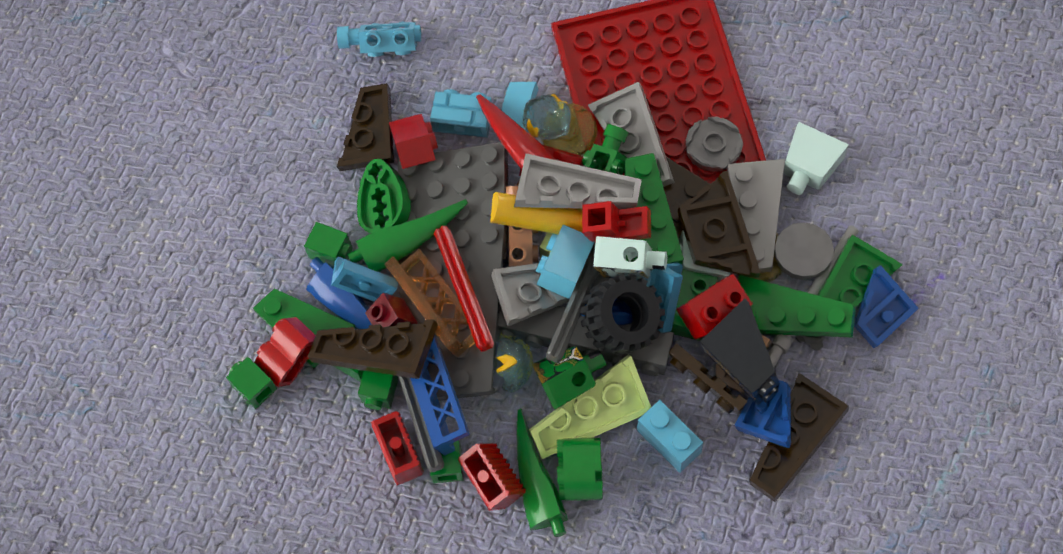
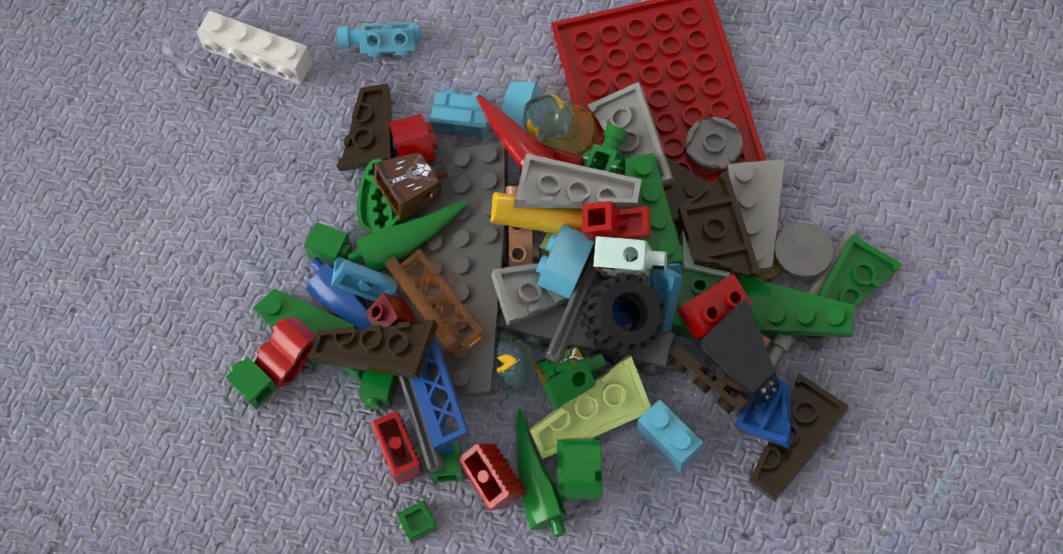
(255, 47): none -> white brick
(408, 182): none -> reddish brown torso
(417, 521): none -> green tile
(464, 289): red axle -> none
(812, 158): light aqua torso -> none
(882, 308): blue wing -> none

